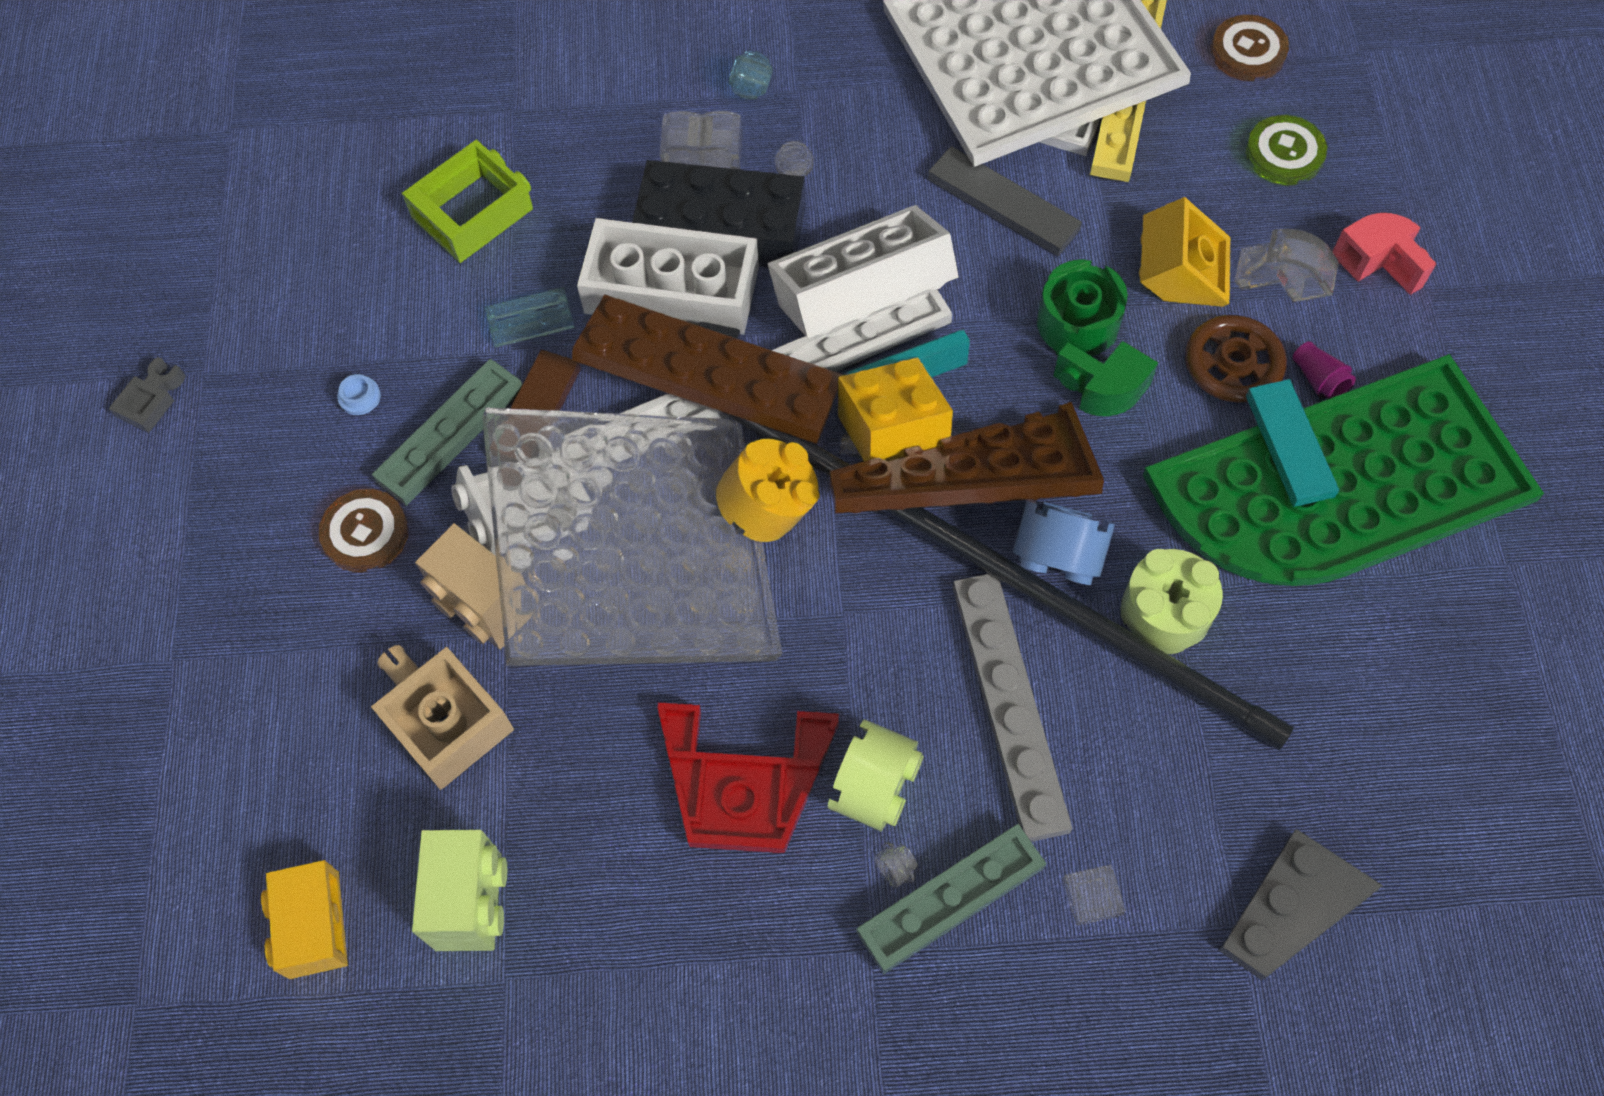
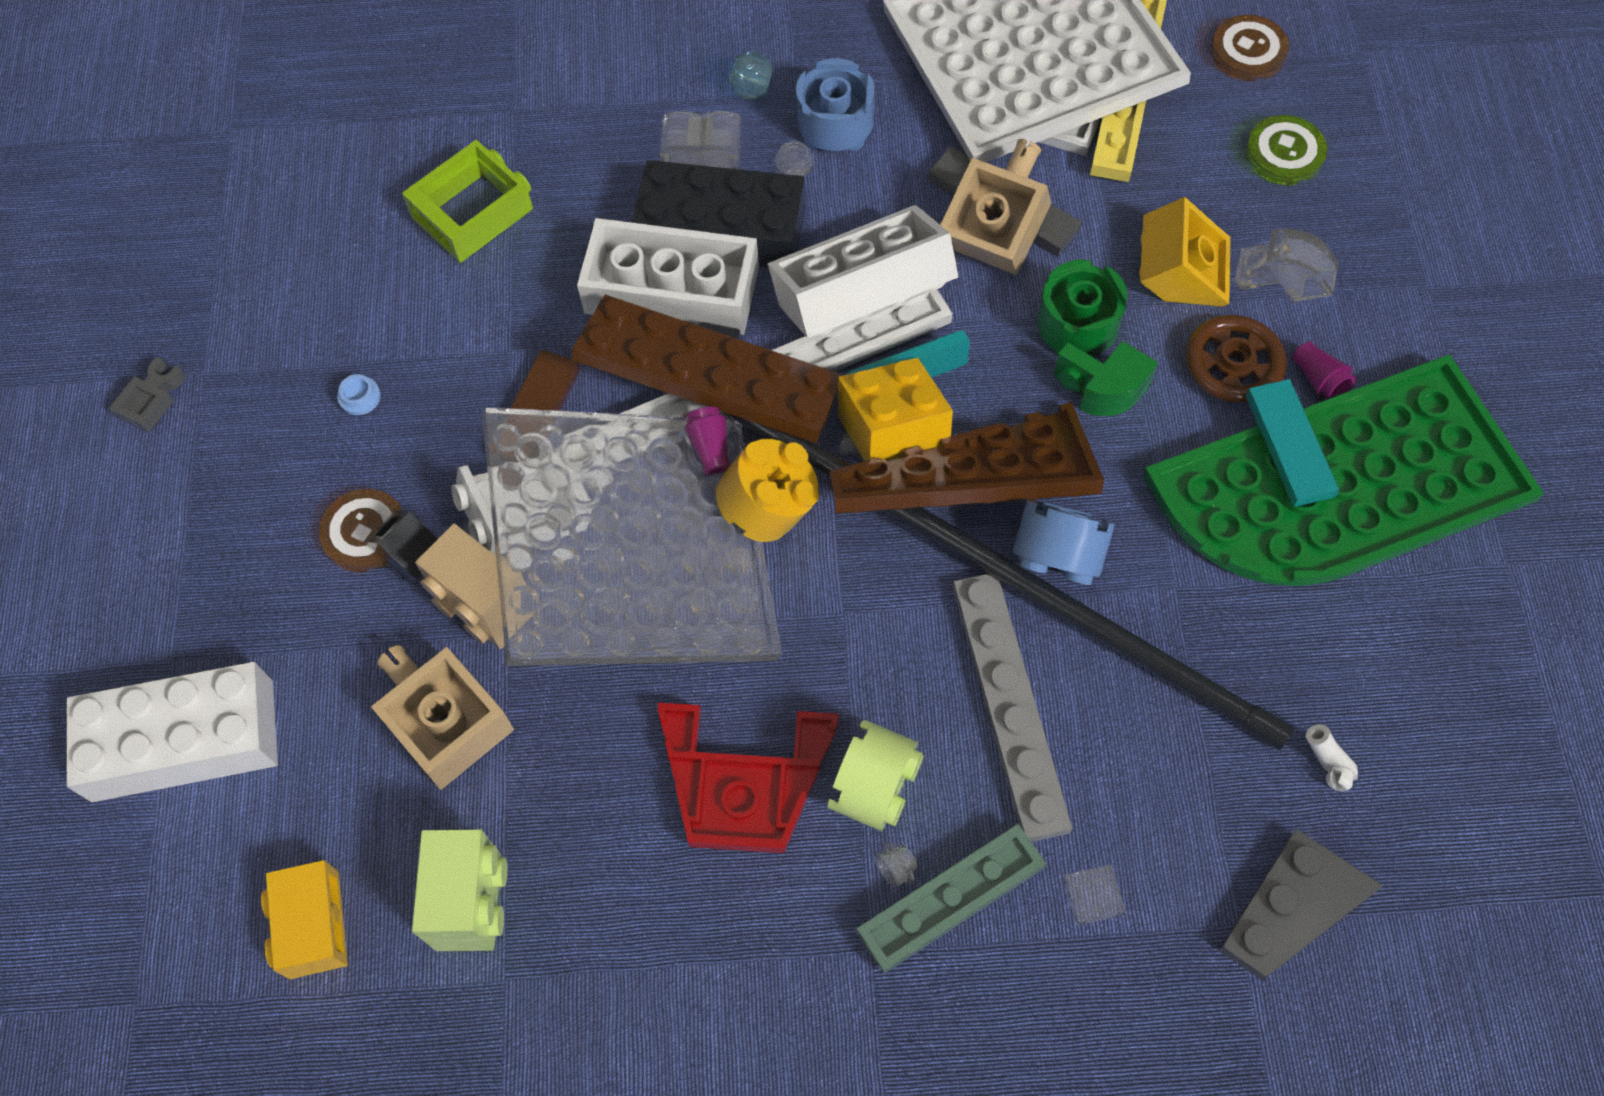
(171, 732): none -> white brick
(402, 542): none -> black brick
(446, 432): sand green plate -> none
(530, 322): clear light blue tile -> none
(708, 437): none -> magenta cone
(835, 105): none -> medium blue brick
(995, 191): none -> tan brick
(1177, 578): yellowish green brick -> none
(1332, 758): none -> white arm
(1388, 243): coral brick -> none

